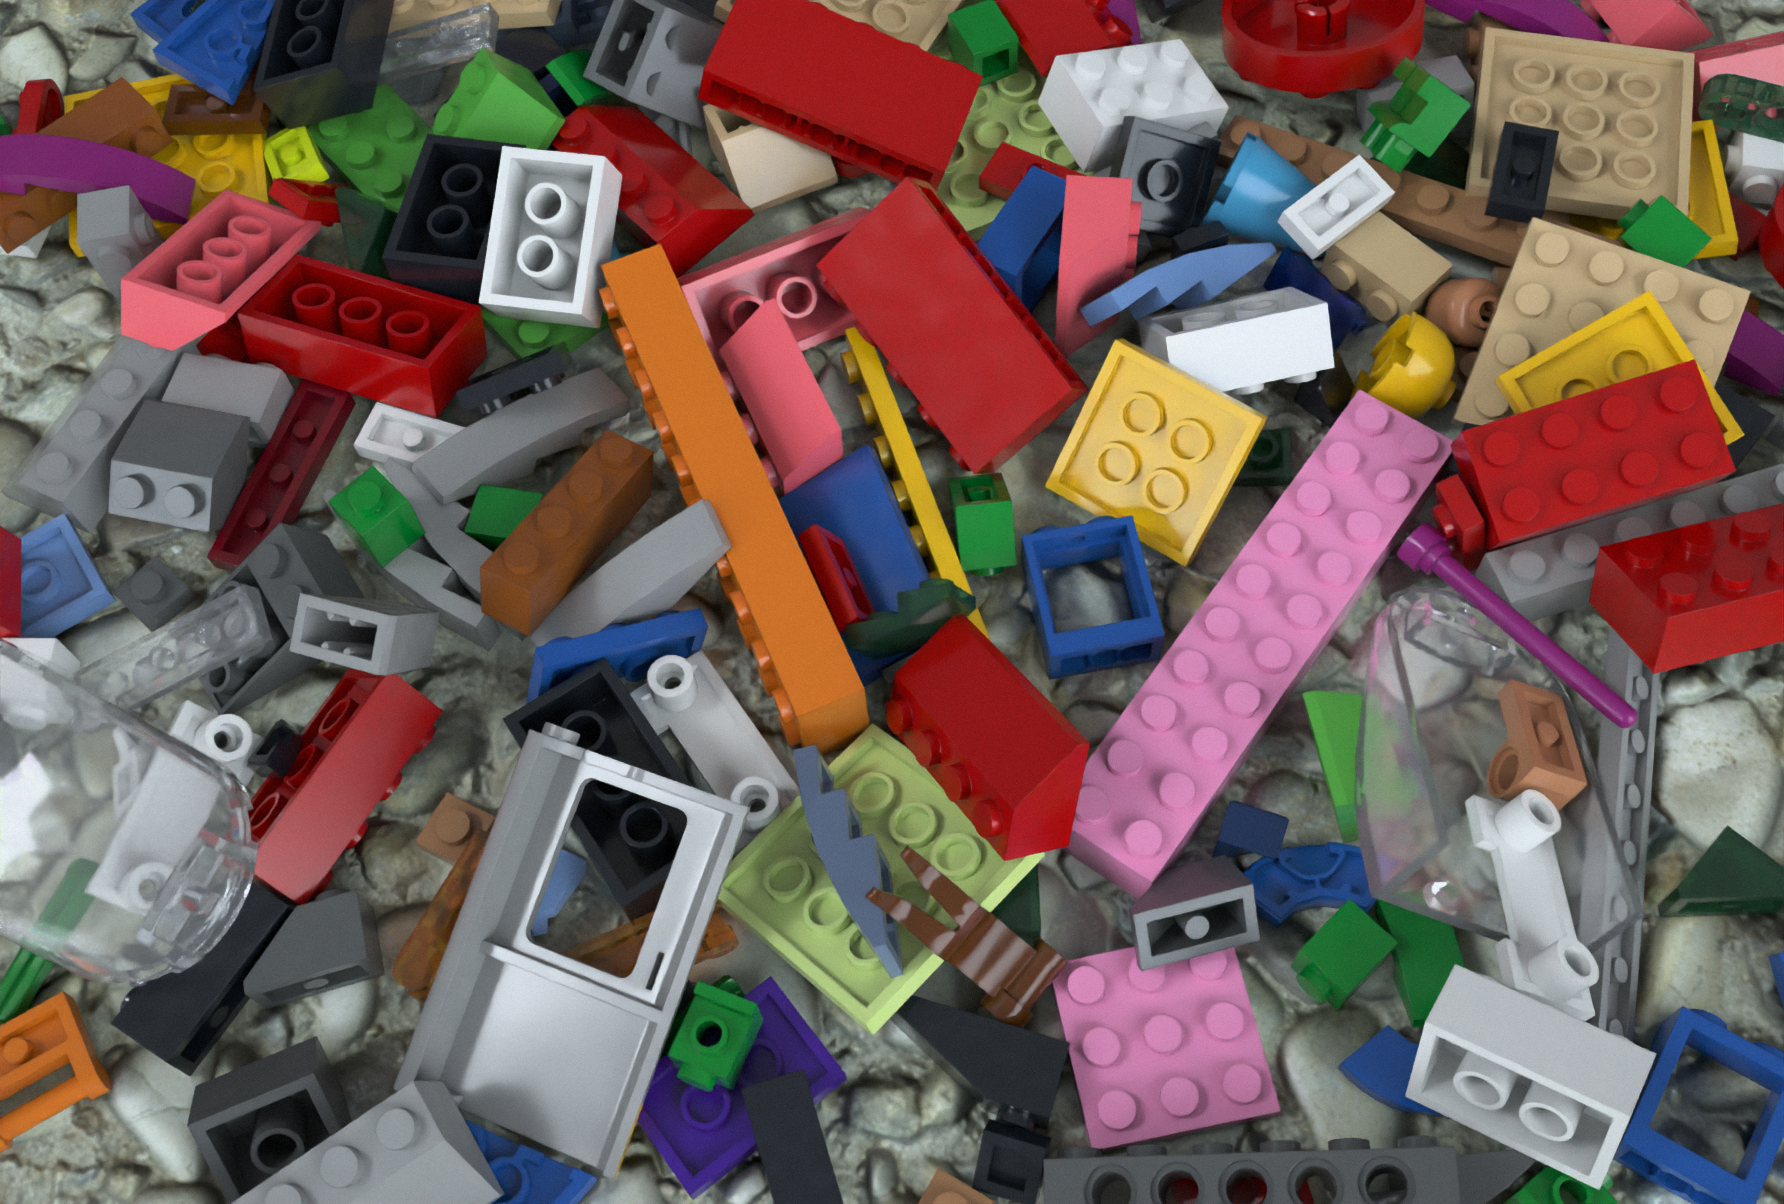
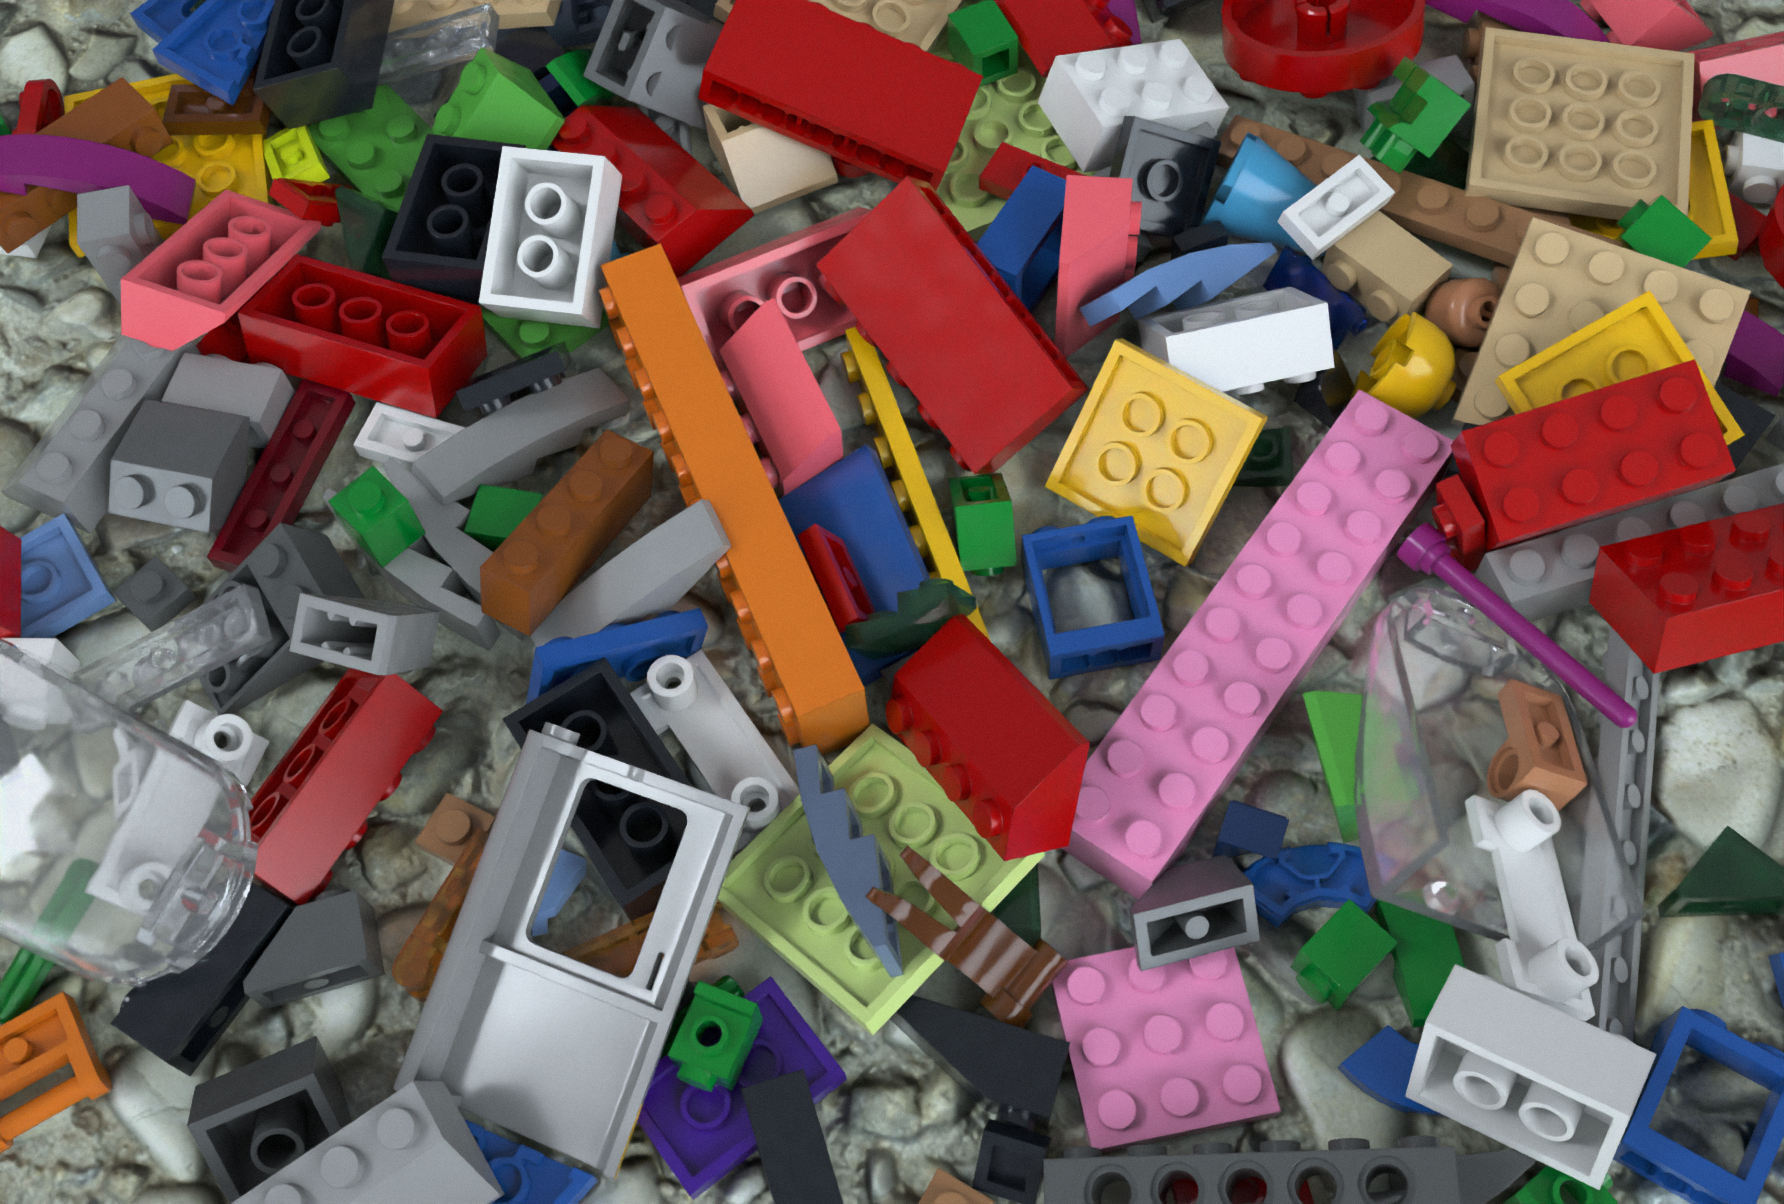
(276, 751): black tile -> none
(1521, 172): black plate -> none

